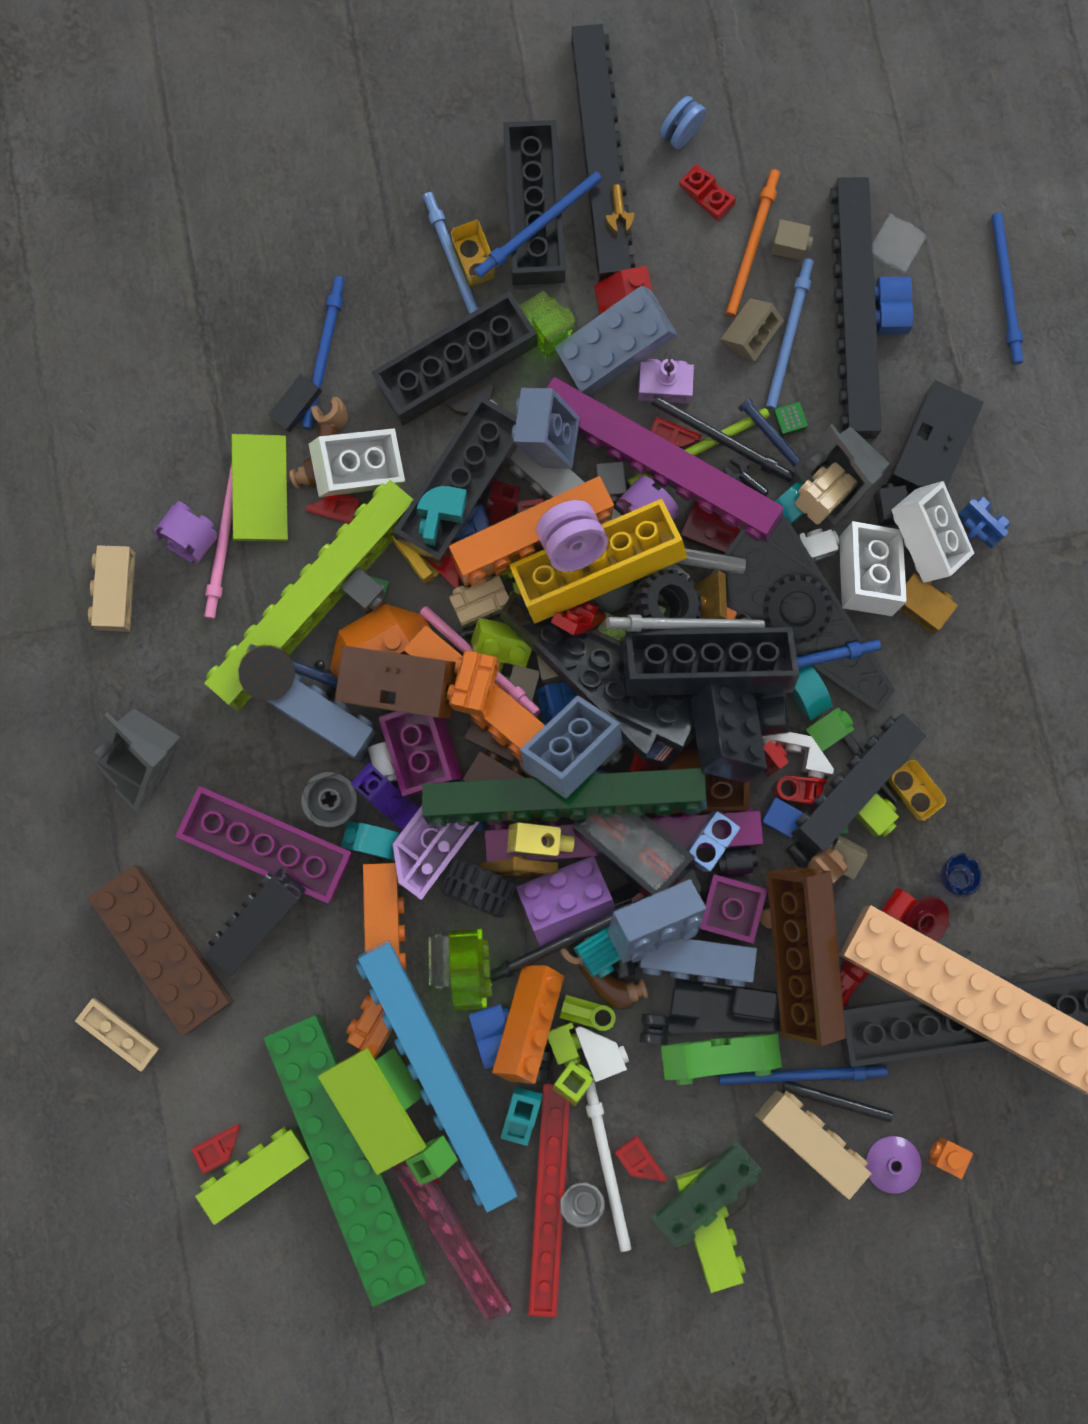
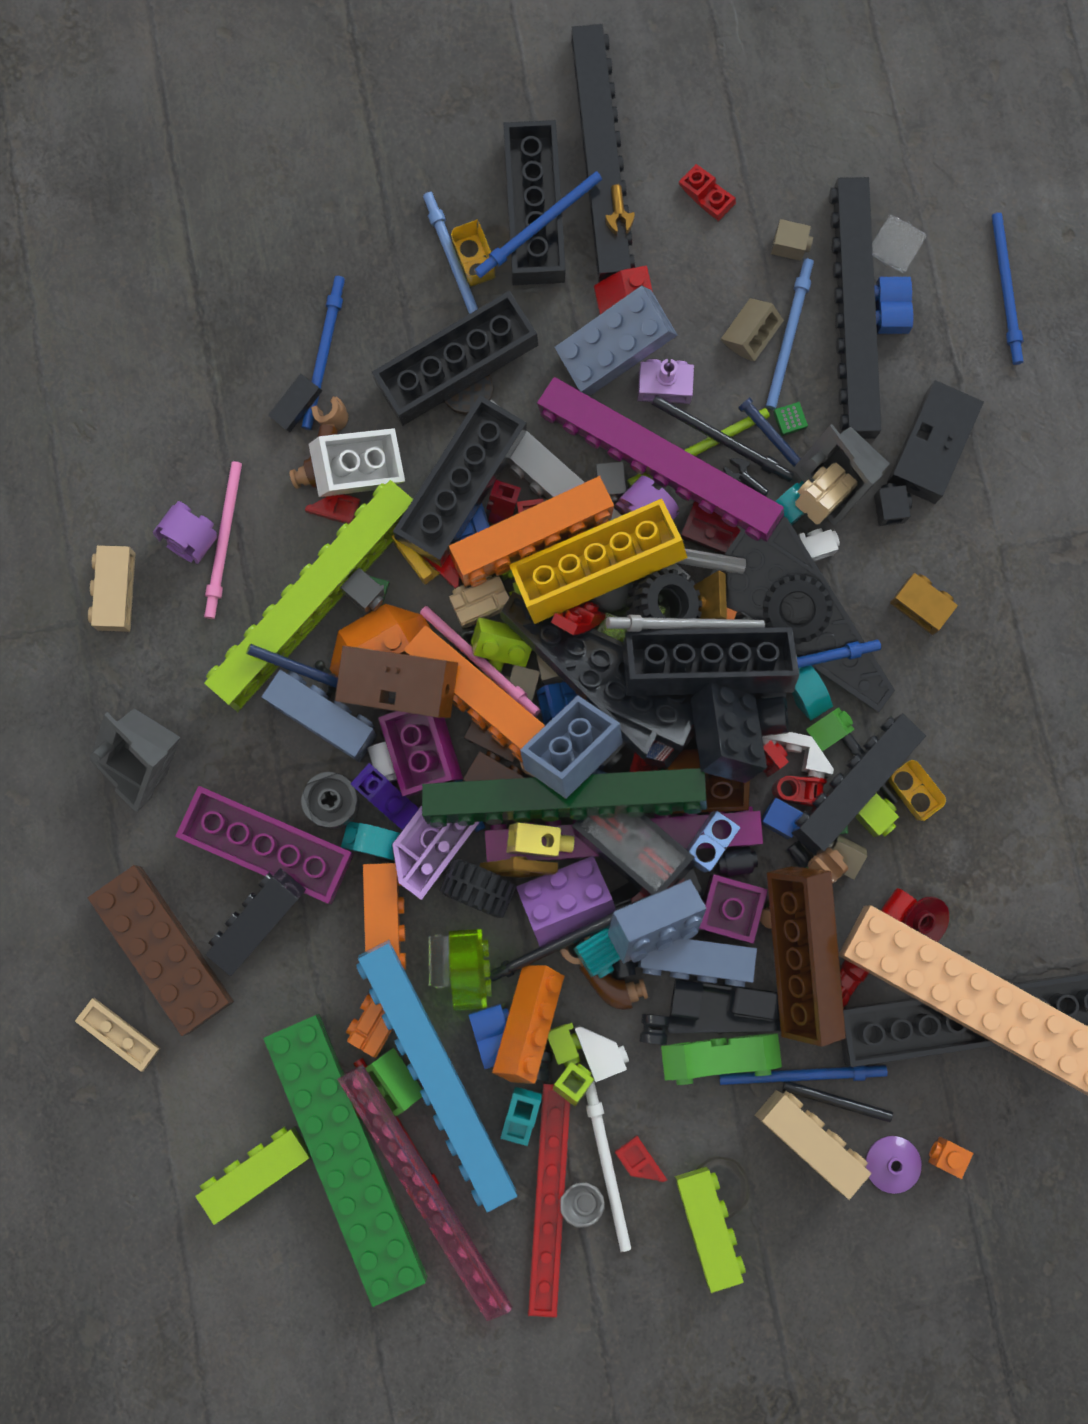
(216, 1149): red tile -> none
(259, 488): lime tile -> none
(266, 672): tile -> none
(372, 1111): lime tile -> none
(432, 1161): bright green brick -> none
(440, 503): teal brick -> none
(473, 683): orange brick -> none
(546, 428): sand blue brick -> none
(549, 321): clear neon green brick -> none
(571, 535): lavender wheel -> none
(584, 1012): lime piece -> none
(674, 433): red tile -> none
(683, 122): medium blue head -> none
(706, 1195): clear green brick -> none
(767, 198): orange bar -> none
(872, 569): white brick -> none
(932, 532): white brick -> none
(961, 875): clear blue hair -> none
(982, 523): blue hips -> none

